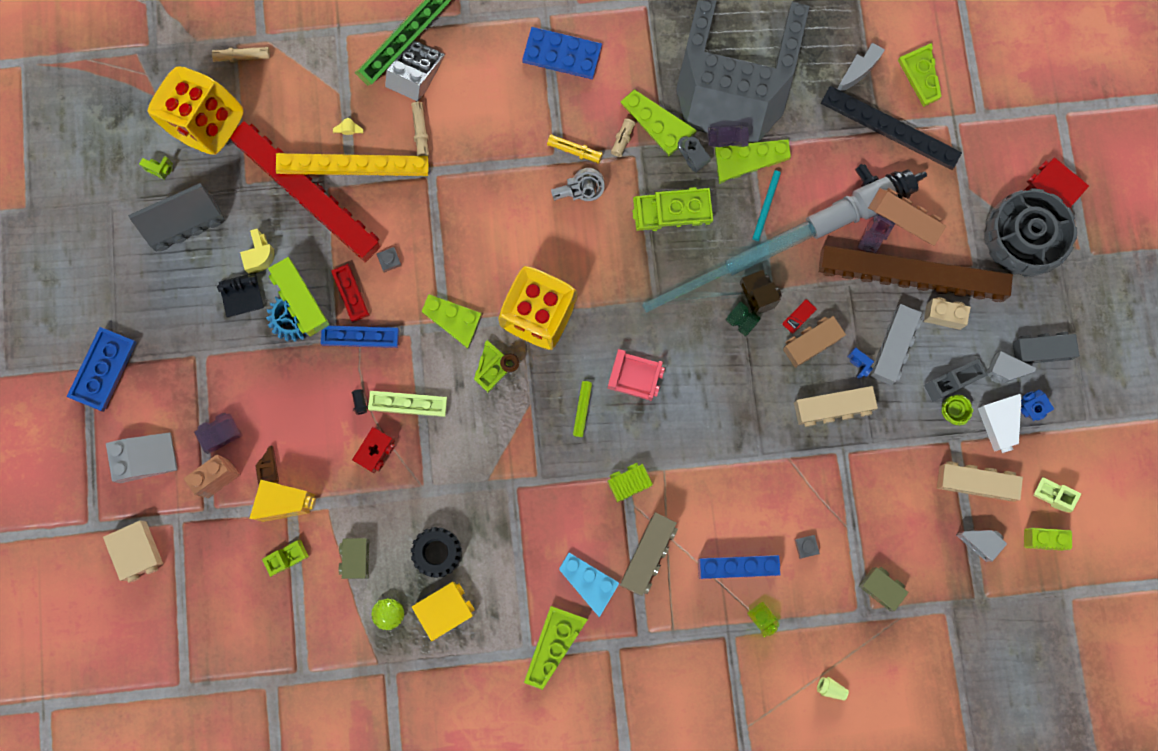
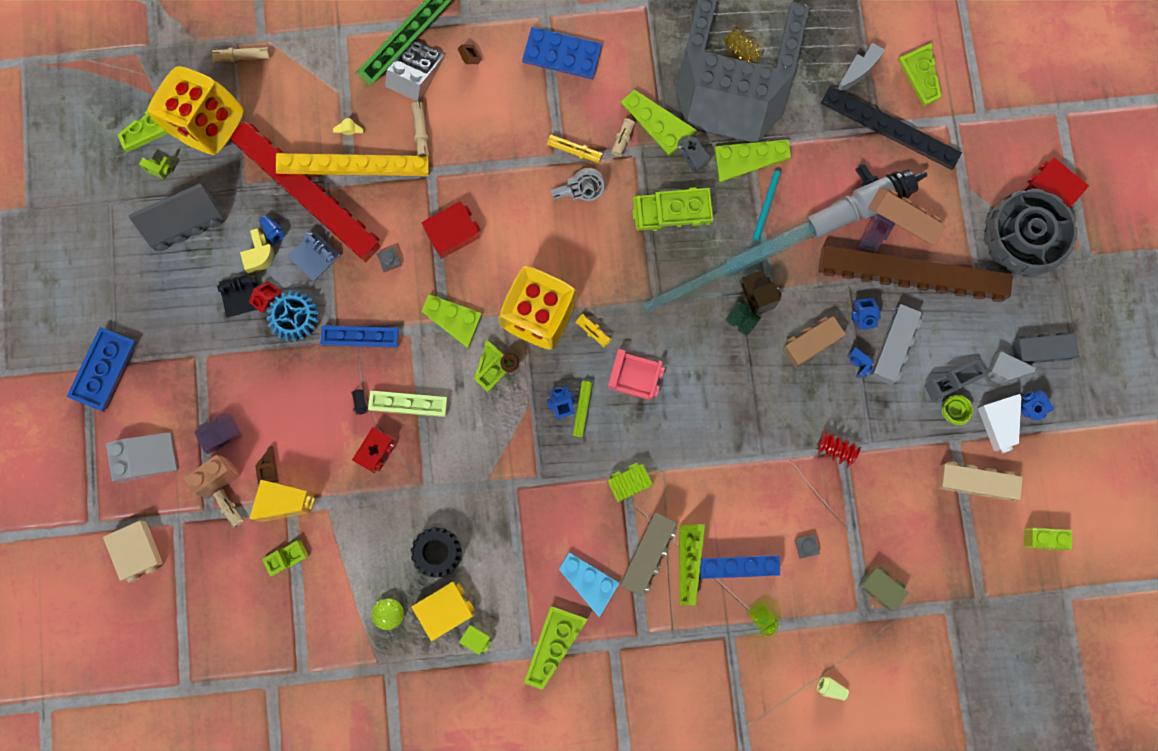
(140, 133): none -> lime wing
(227, 508): none -> tan pin
(264, 295): none -> red bracket
(271, 229): none -> blue cone
(298, 296): lime brick -> none
(313, 255): none -> sand blue hinge
(350, 293): red tile -> none
(354, 558): olive brick -> none
(451, 229): none -> red brick
(469, 54): none -> reddish brown plate
(476, 640): none -> lime brick
(561, 402): none -> blue brick
(593, 330): none -> yellow pin
(690, 555): none -> lime wing
(728, 136): clear purple brick -> none
(742, 46): none -> clear yellow piece
(799, 316): red sticker -> none
(835, 405): tan brick -> none
(838, 449): none -> red piece
(866, 313): none -> blue brick
(947, 314): tan brick -> none
(984, 543): light grey slope -> none
(1058, 496): yellowish green brick -> none

